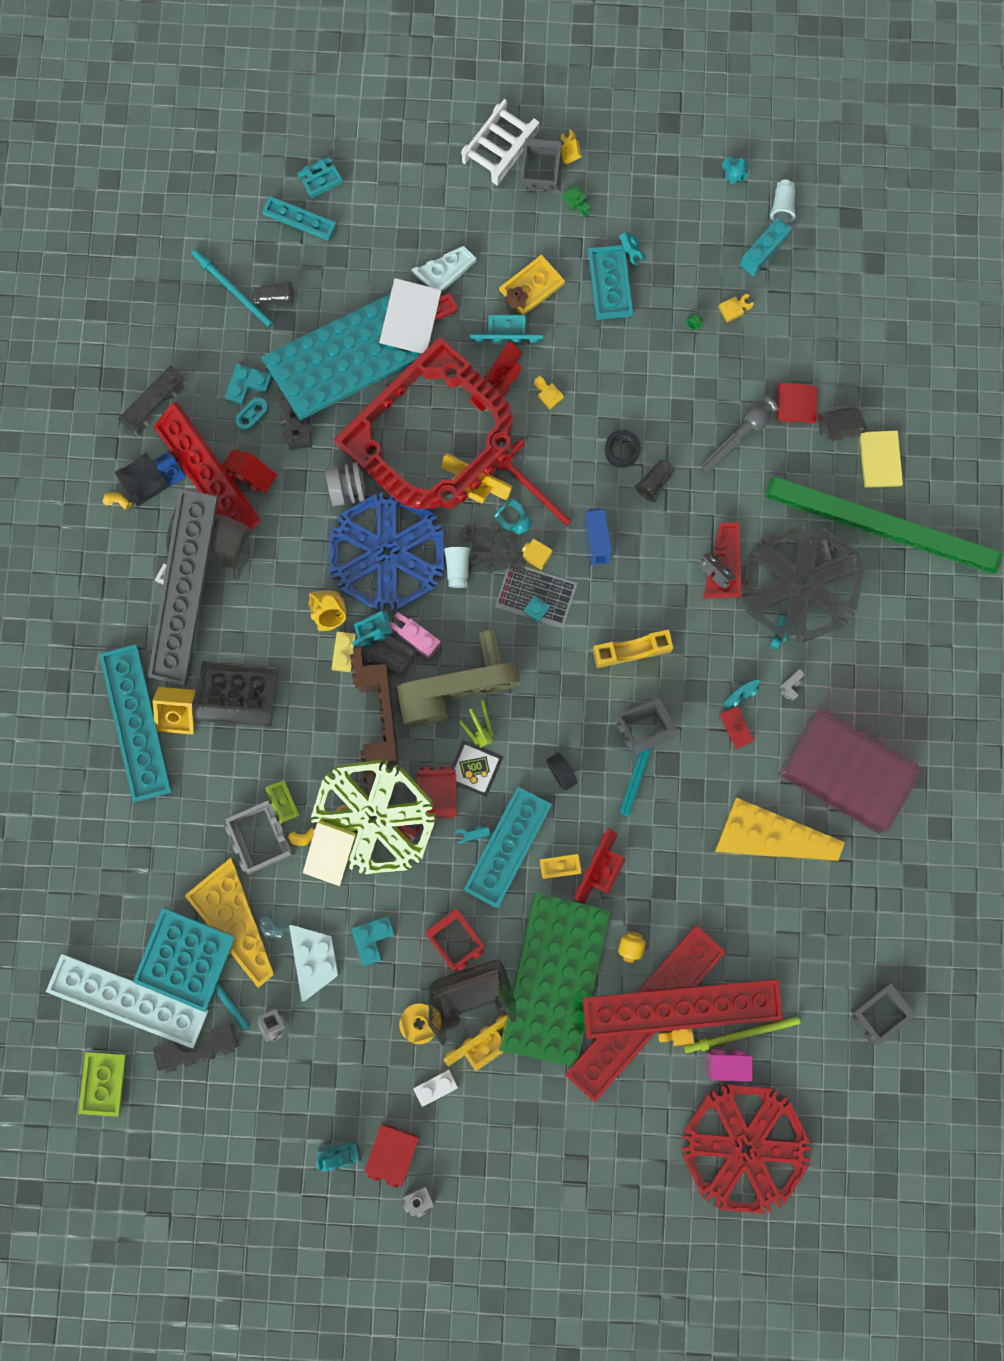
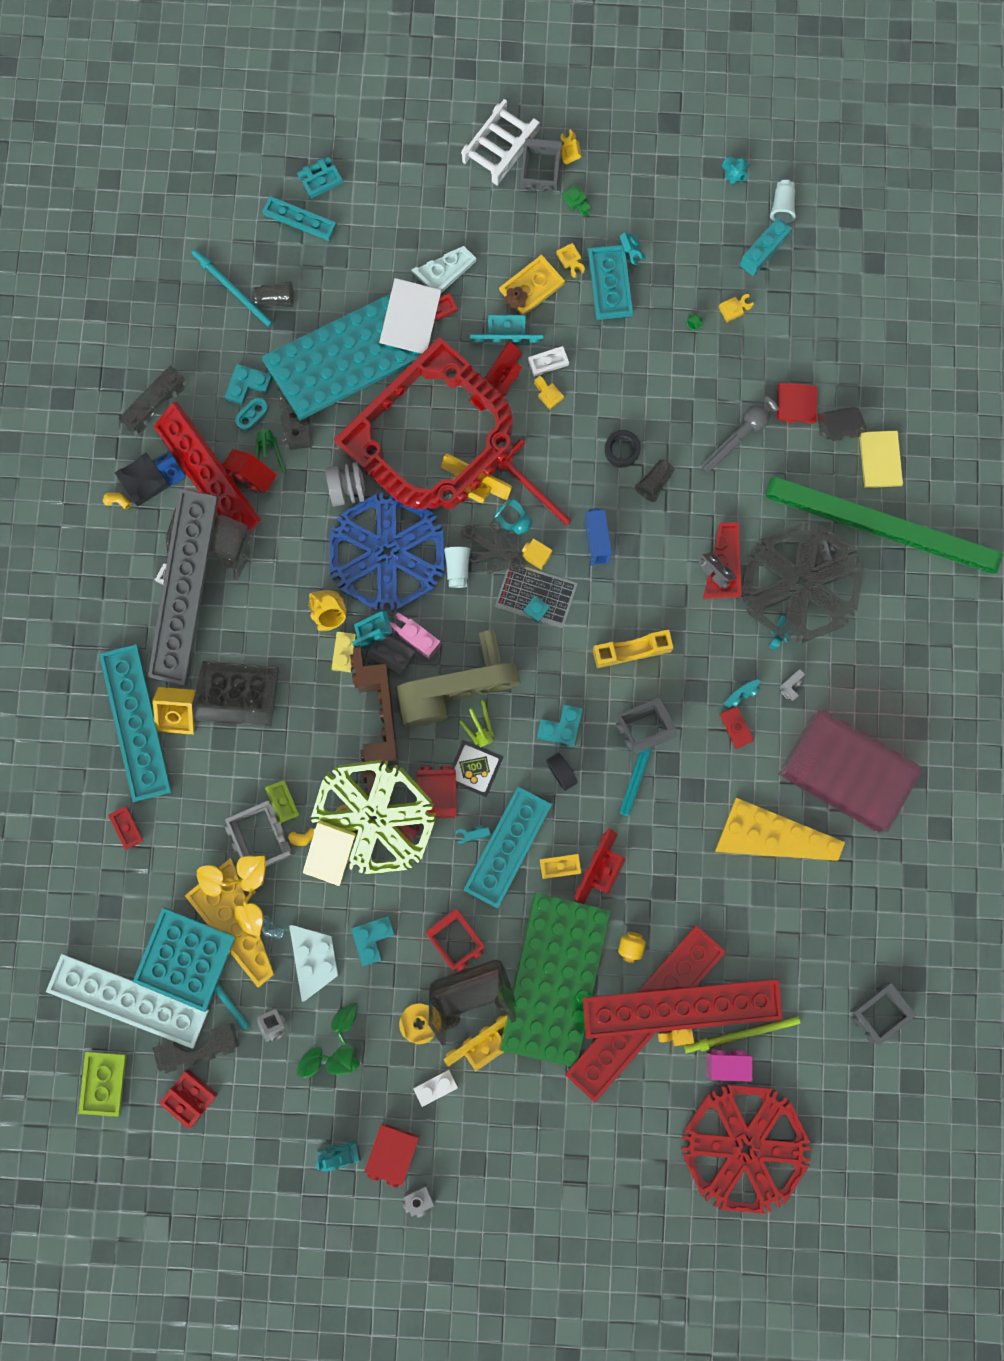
(126, 828): none -> red plate
(188, 1099): none -> red slope
(252, 874): none -> yellow plant
(264, 440): none -> green plant
(343, 1059): none -> green plant
(548, 361): none -> white plate
(562, 732): none -> teal plate
(569, 258): none -> yellow plate

